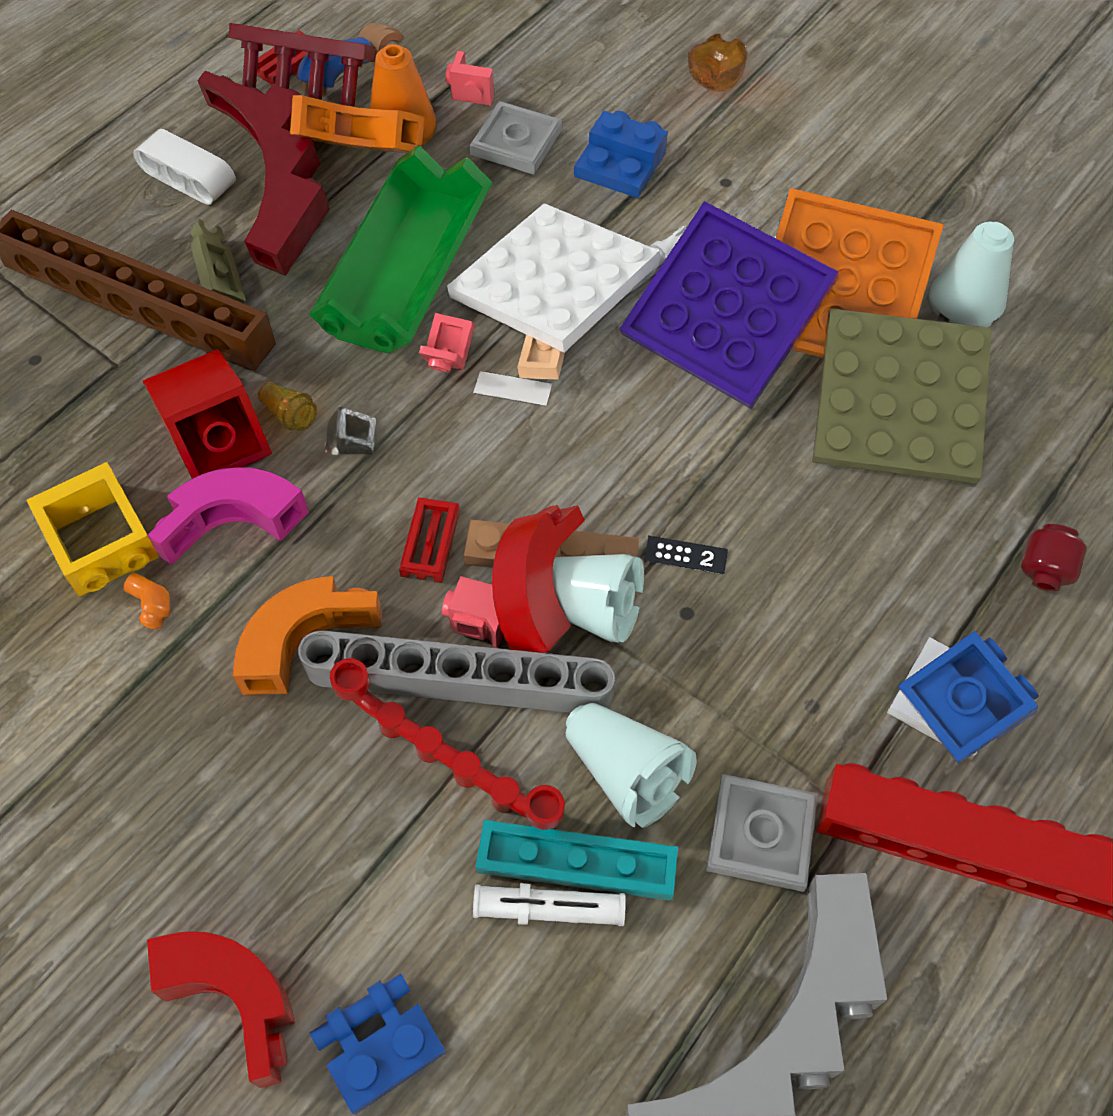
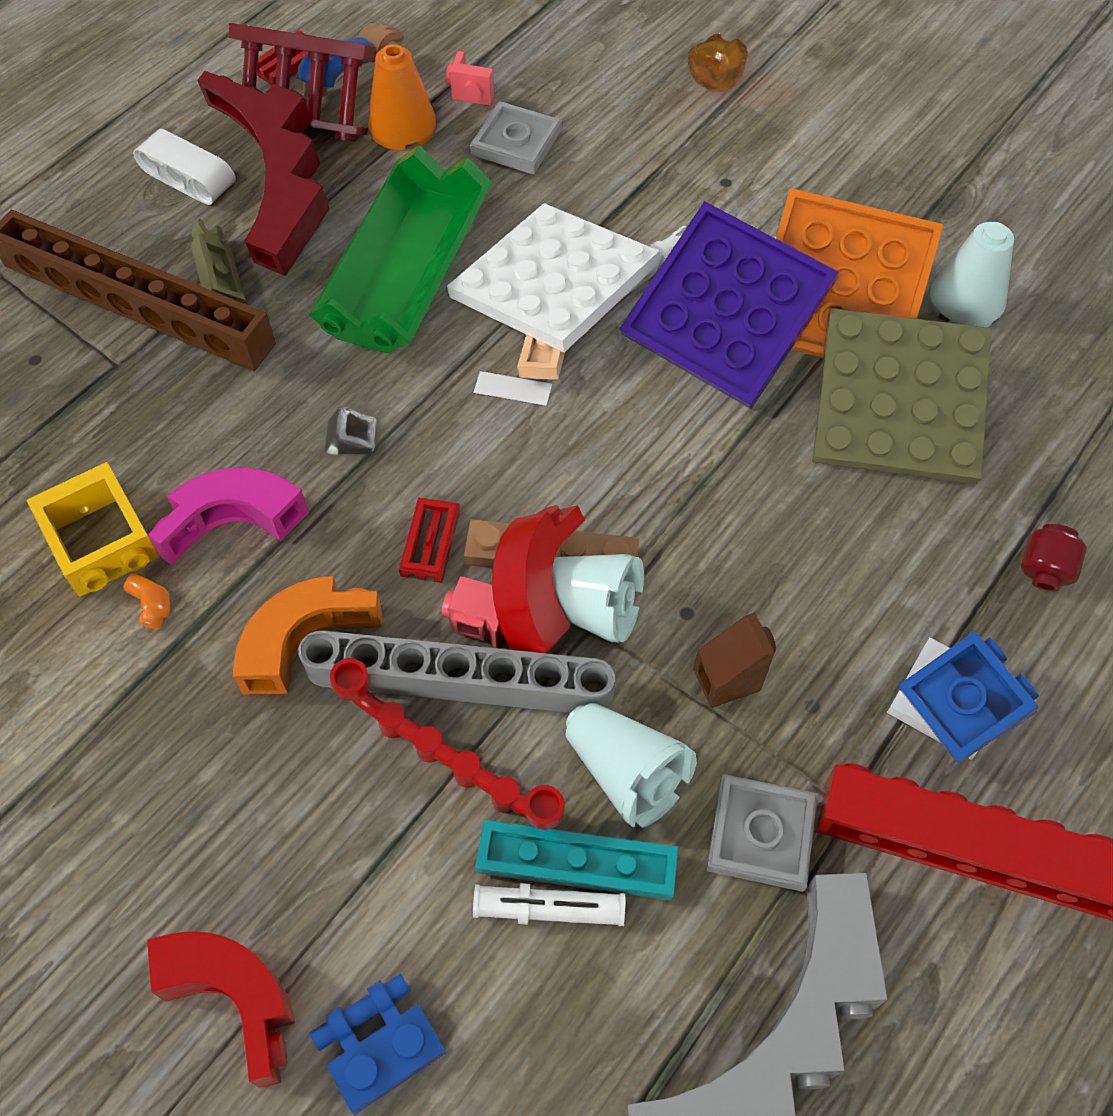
(208, 415): red slope -> none
(289, 406): clear yellow cone -> none
(356, 126): orange arch -> none
(448, 343): coral bracket -> none
(622, 153): blue plate -> none
(686, 554): black sticker -> none
(735, 661): none -> reddish brown slope

